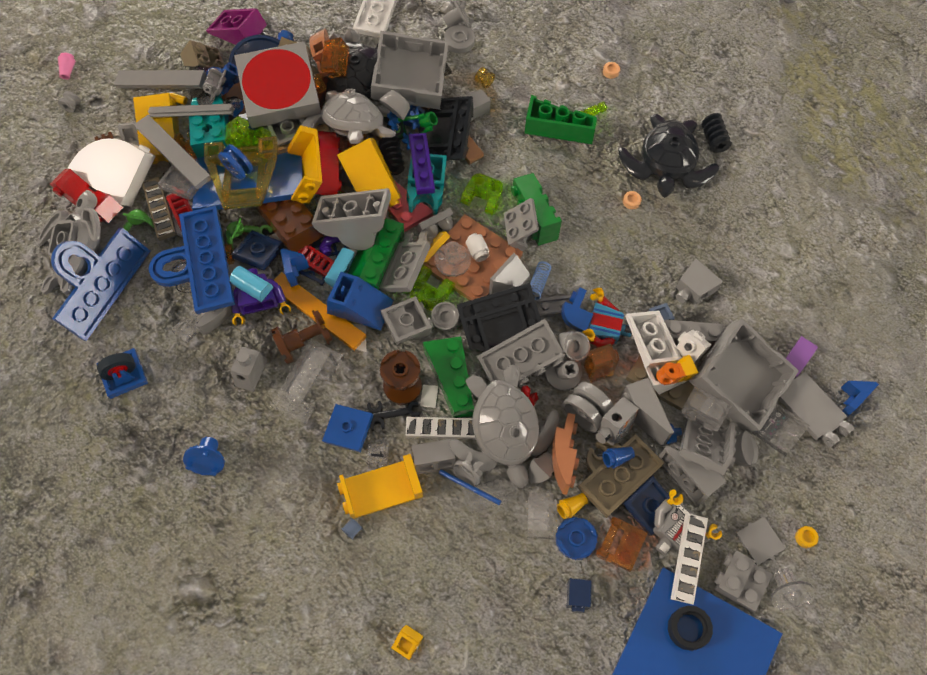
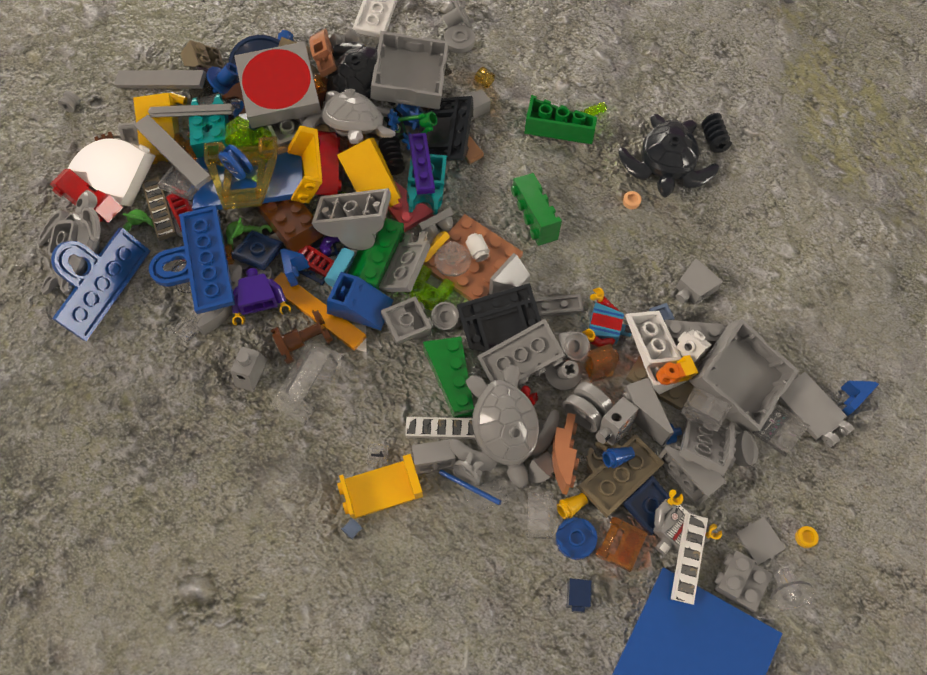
(66, 63): bright pink cone -> none
(121, 373): plate -> none
(204, 458): blue piece -> none
(214, 82): light grey hinge -> none
(237, 24): magenta slope -> none
(250, 283): medium azure brick -> none
(335, 57): clear orange hinge -> none
(348, 428): blue plate -> none
(379, 415): black bar -> none
(395, 103): light grey piece -> none
(401, 376): reddish brown piece -> none
(407, 642): yellow slope -> none
(429, 396): white sticker -> none
(483, 187): clear neon green piece -> none
(520, 224): light grey bracket -> none
(534, 276): light blue piece -> none
(572, 313): blue brick -> none
(611, 70): light nougat tile -> none
(706, 623): black tyre -> none
(801, 354): medium lavender slope -> none

